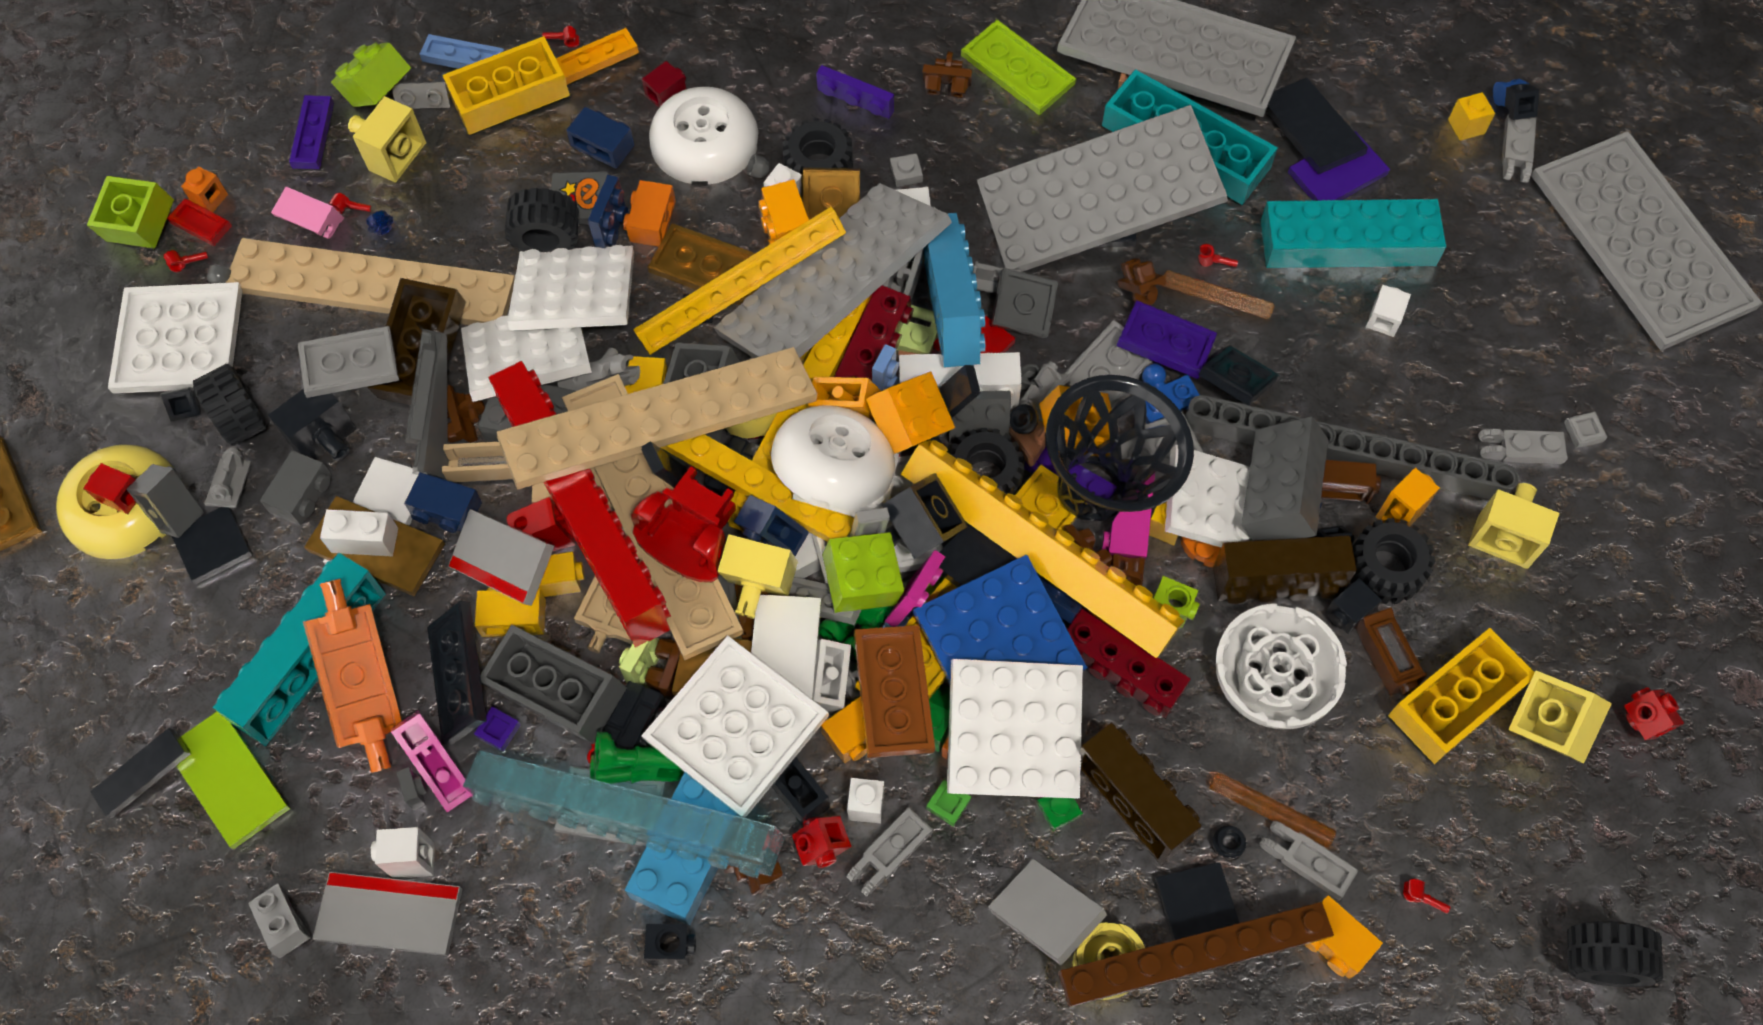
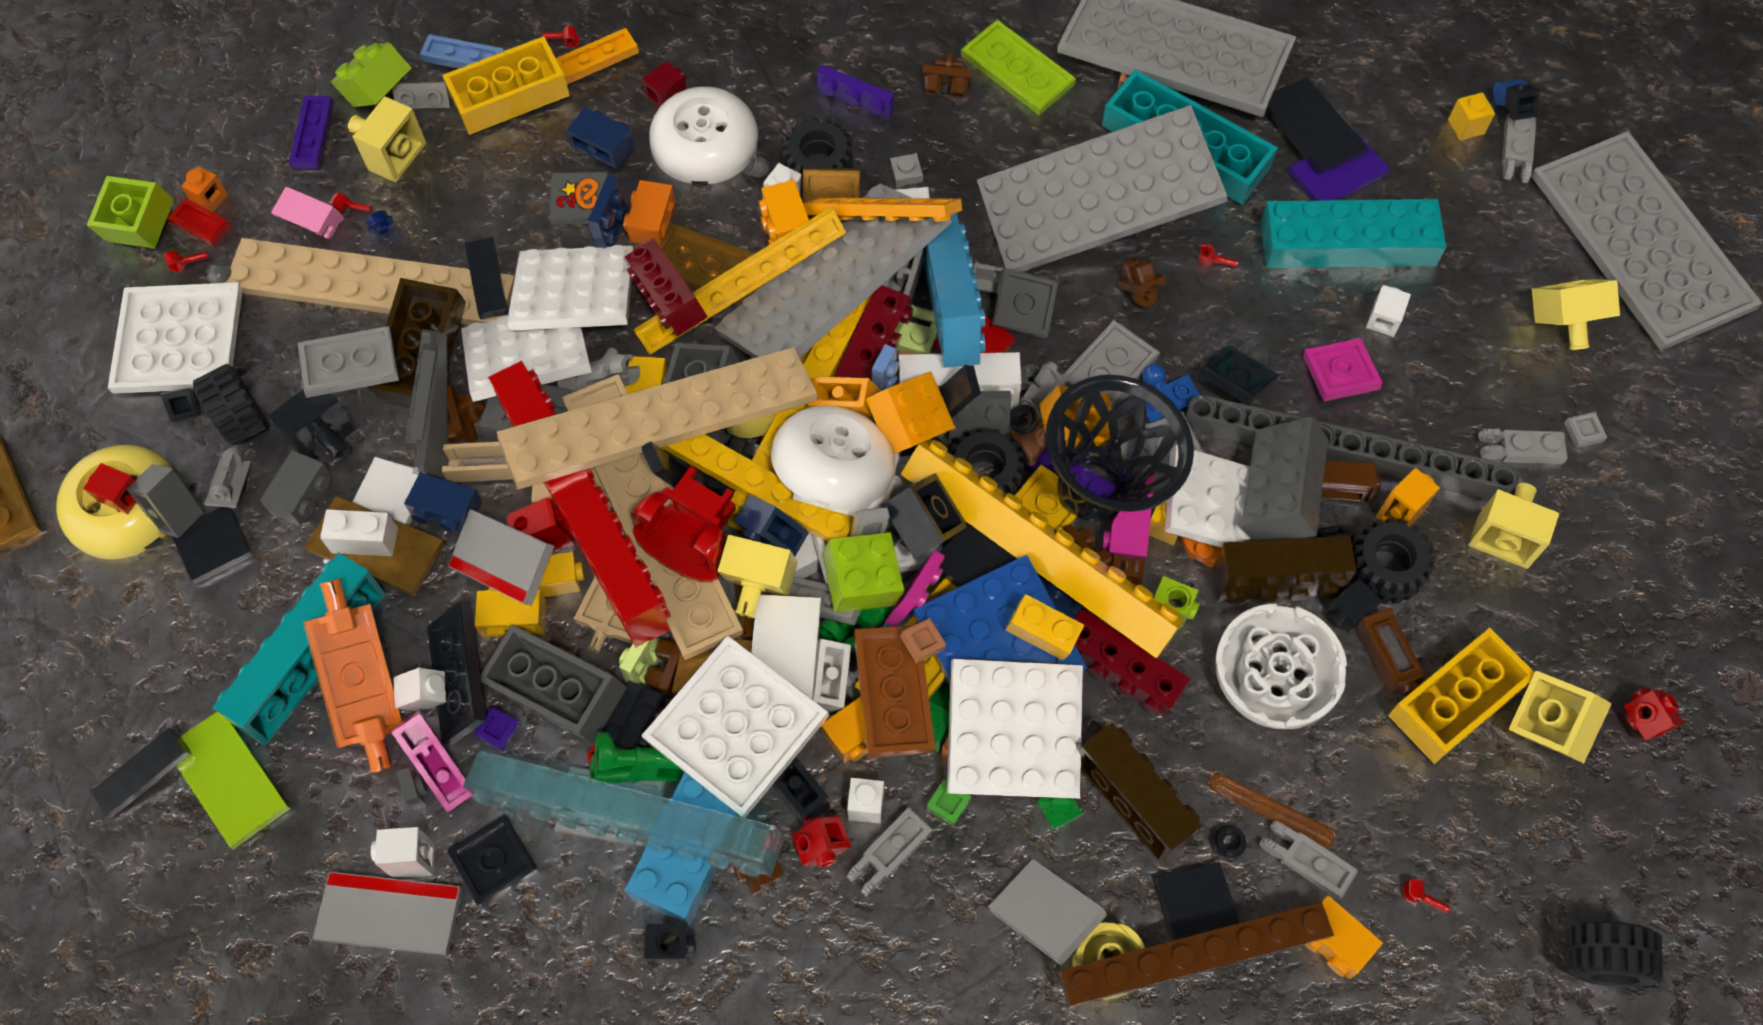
(278, 921): light grey plate -> none
(419, 689): none -> white brick
(486, 278): none -> black tile
(492, 861): none -> black tile
(541, 220): black tyre -> none
(664, 288): none -> dark red brick
(891, 208): none -> light orange plate
(923, 640): none -> nougat plate
(1044, 627): none -> yellow brick
(1167, 339): dark purple tile -> none
(1218, 294): clear orange axle -> none
(1342, 369): none -> dark pink plate
(1575, 305): none -> light yellow brick

